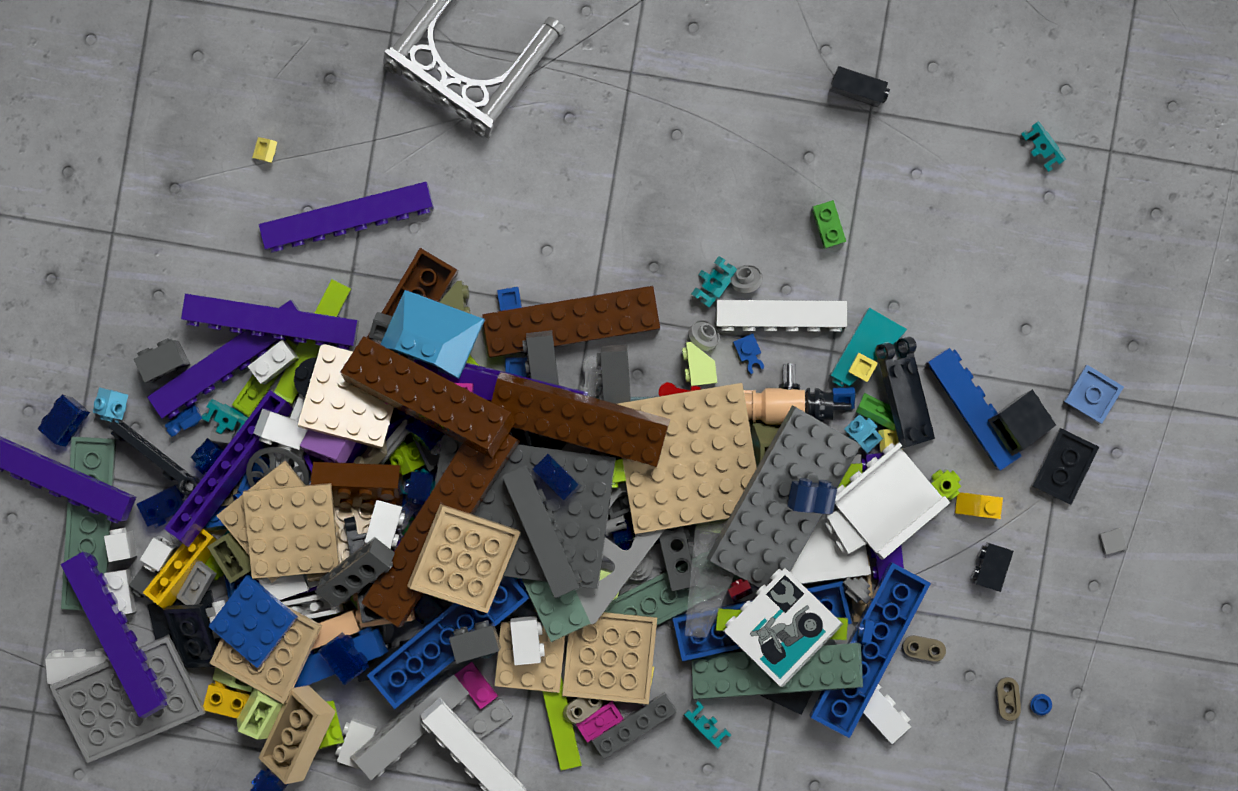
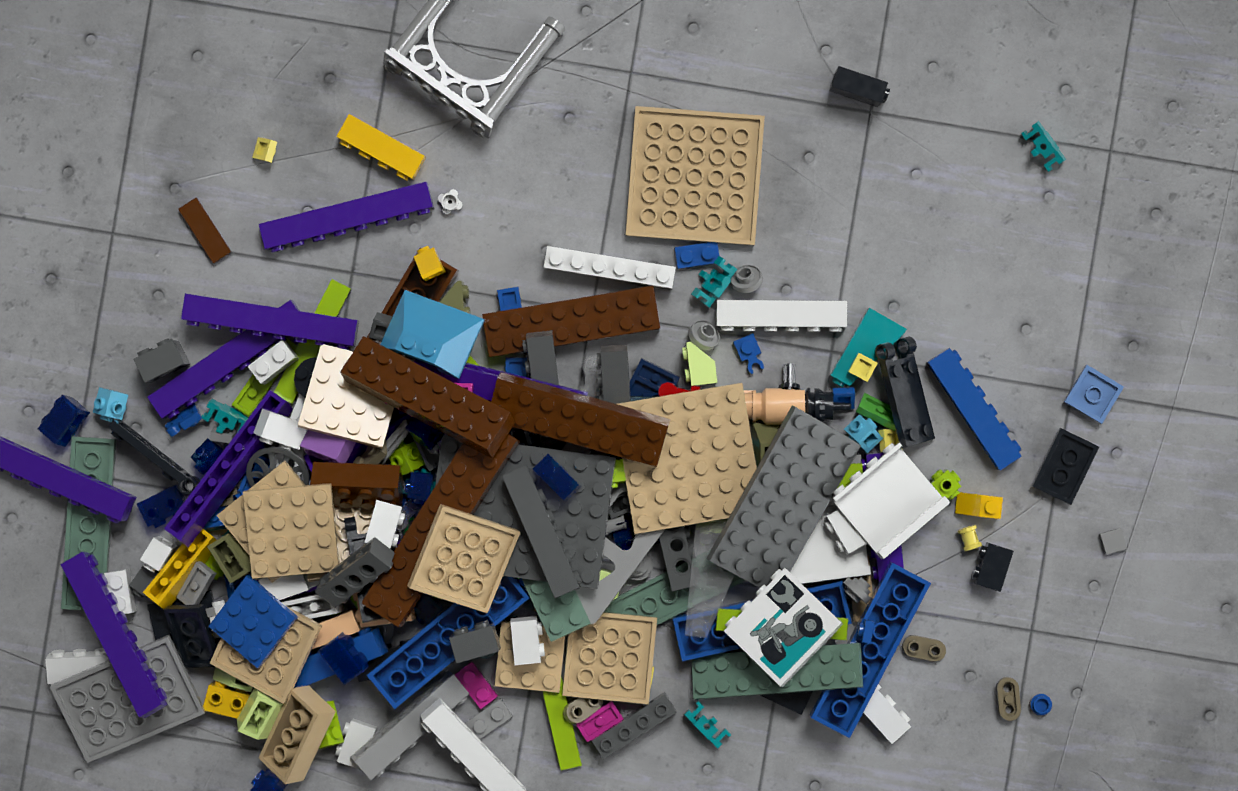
(120, 544): white brick -> none
(205, 230): none -> reddish brown tile
(381, 147): none -> yellow brick
(428, 263): none -> yellow slope
(444, 198): none -> white plate
(609, 267): none -> white brick
(649, 378): none -> dark blue wing
(695, 175): none -> tan plate
(696, 254): none -> blue plate
(739, 590): dark red plate -> none
(812, 497): dark blue brick -> none
(828, 224): bright green brick -> none
(969, 538): none -> light yellow bush
(1022, 422): black brick -> none

